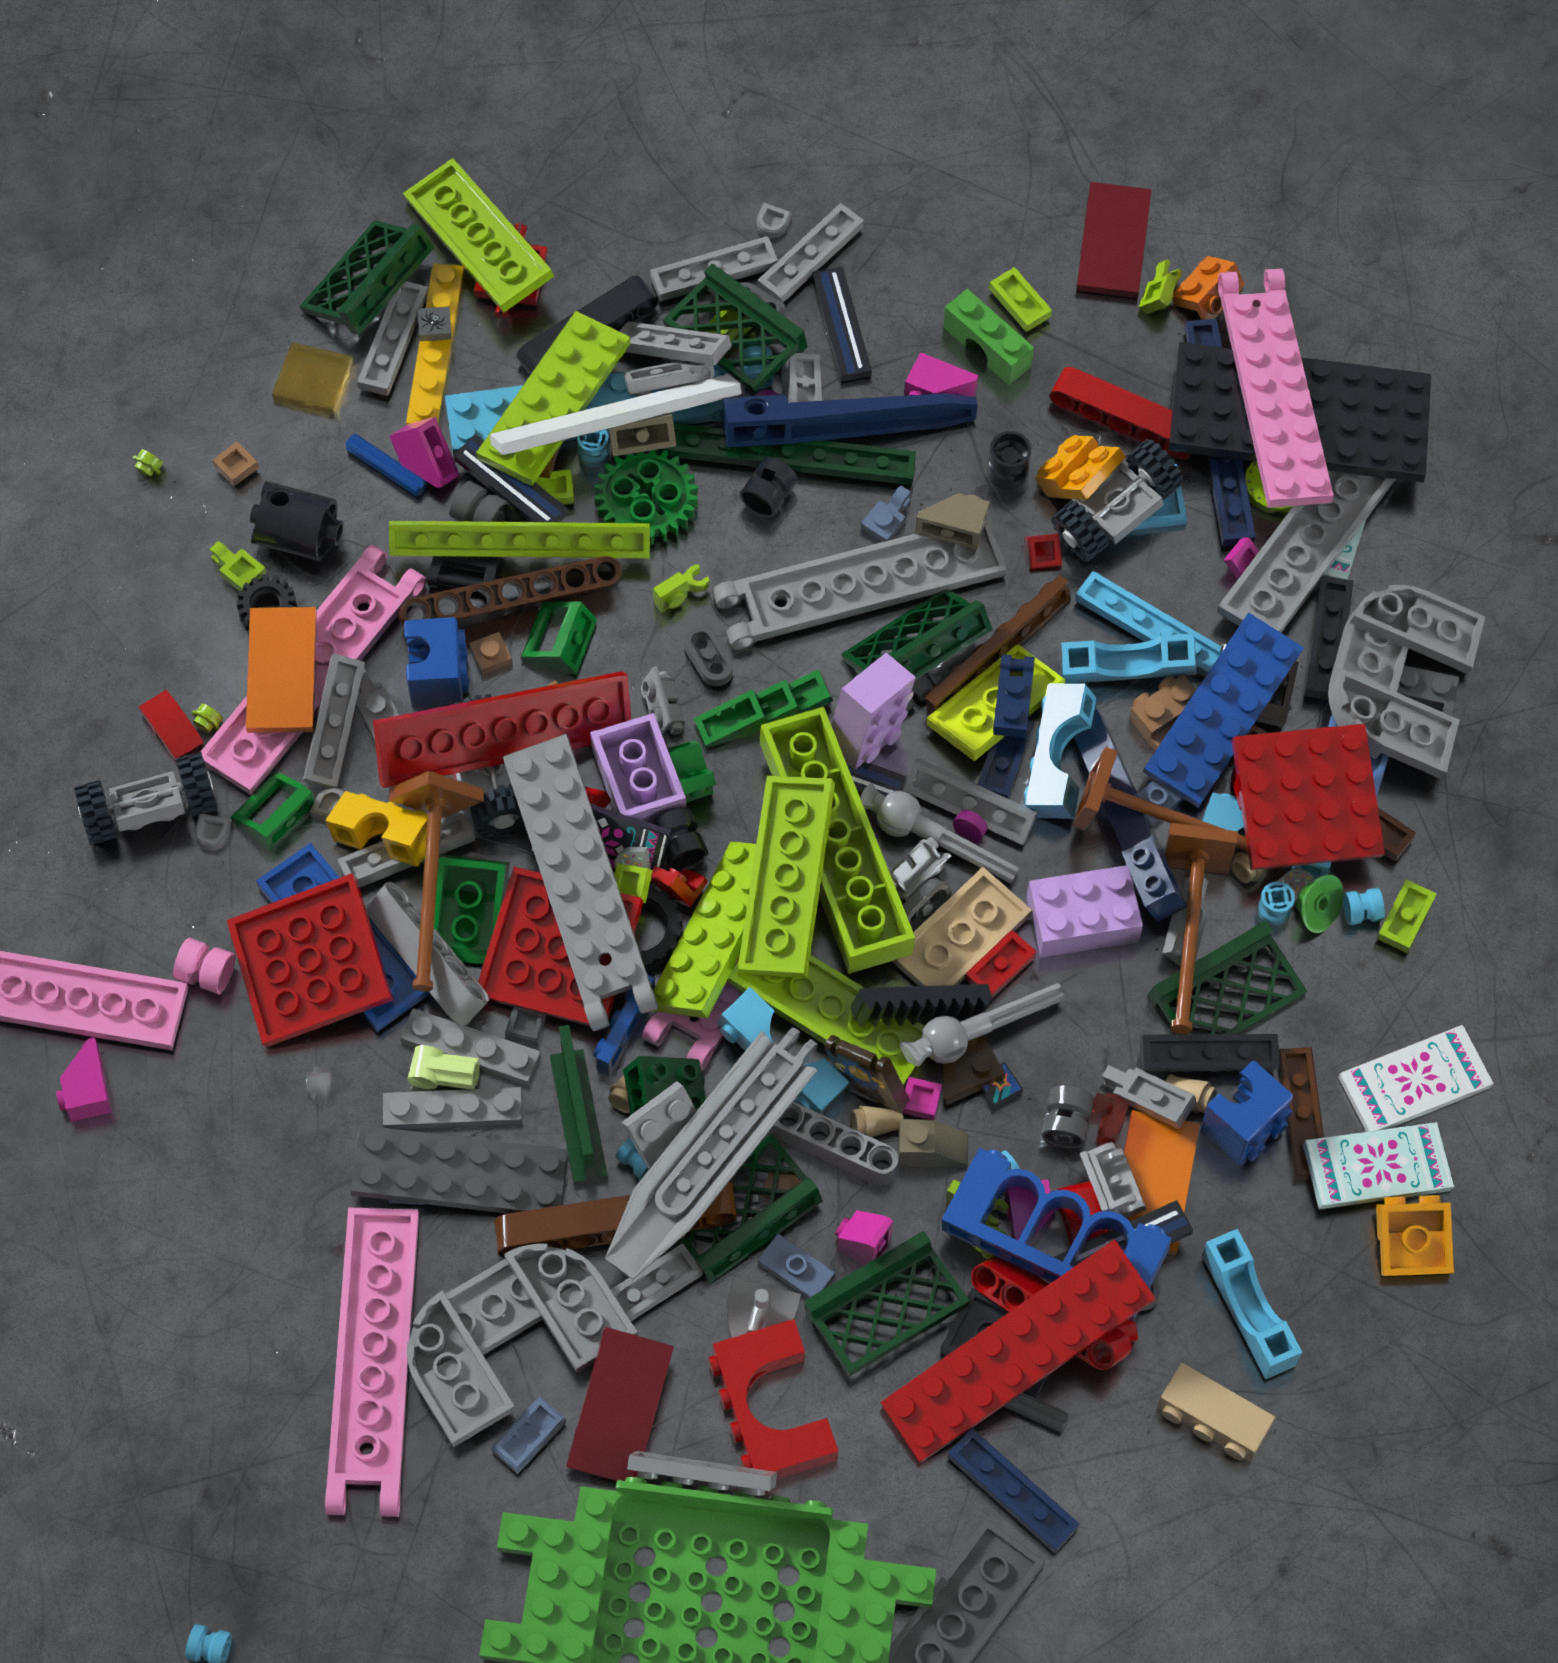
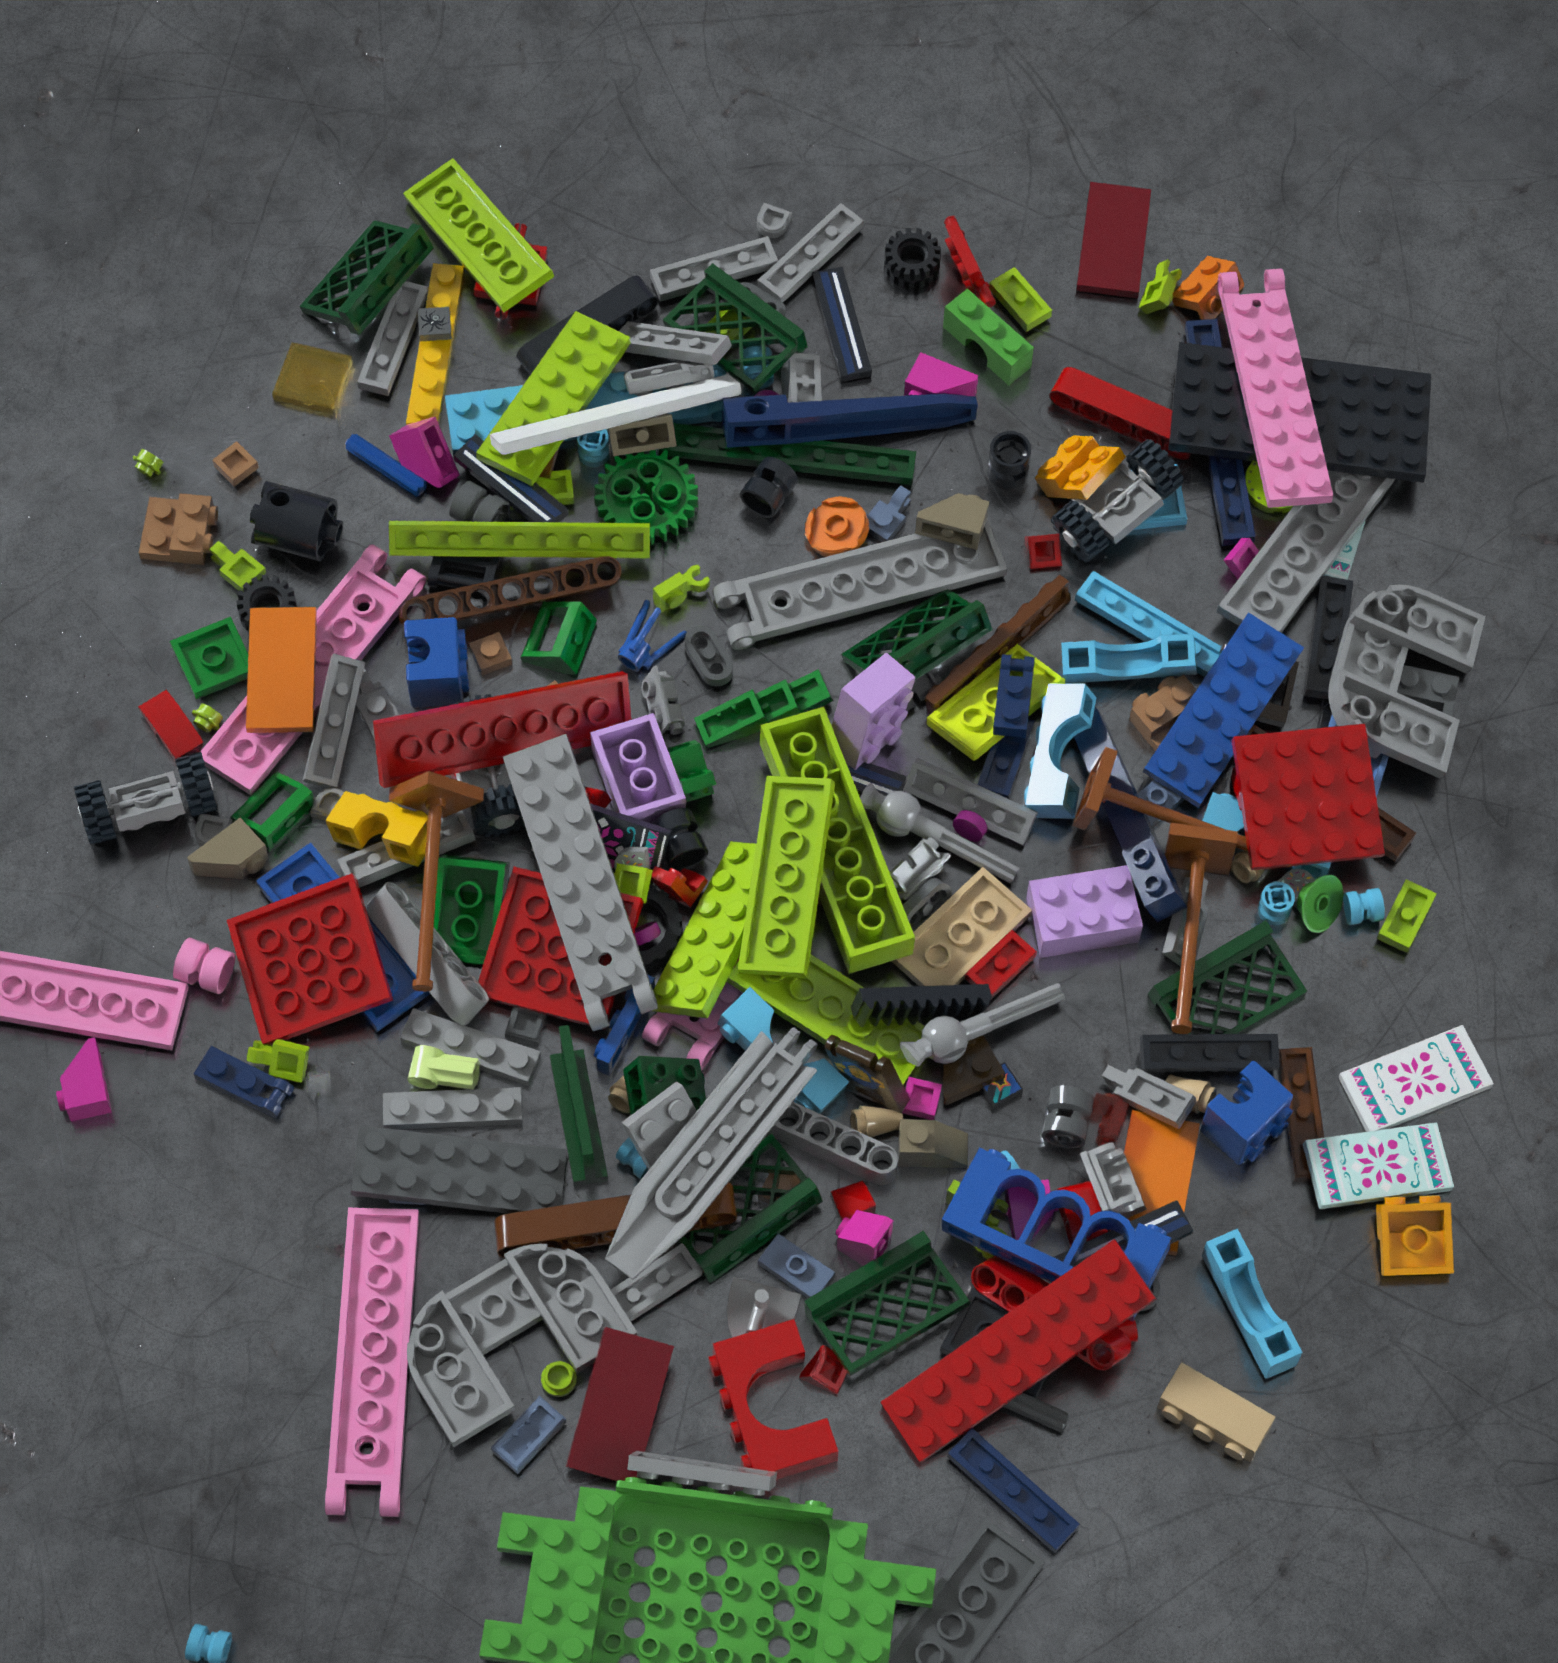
(178, 529): none -> medium nougat plate
(212, 657): none -> green plate
(230, 853): none -> dark tan slope
(242, 1082): none -> dark blue plate
(285, 1058): none -> lime plate
(558, 1379): none -> lime plate
(635, 650): none -> blue plant
(647, 932): none -> magenta tile
(824, 1371): none -> red slope
(836, 526): none -> orange tile
(853, 1198): none -> red slope
(912, 272): none -> black tyre
(966, 263): none -> red plate

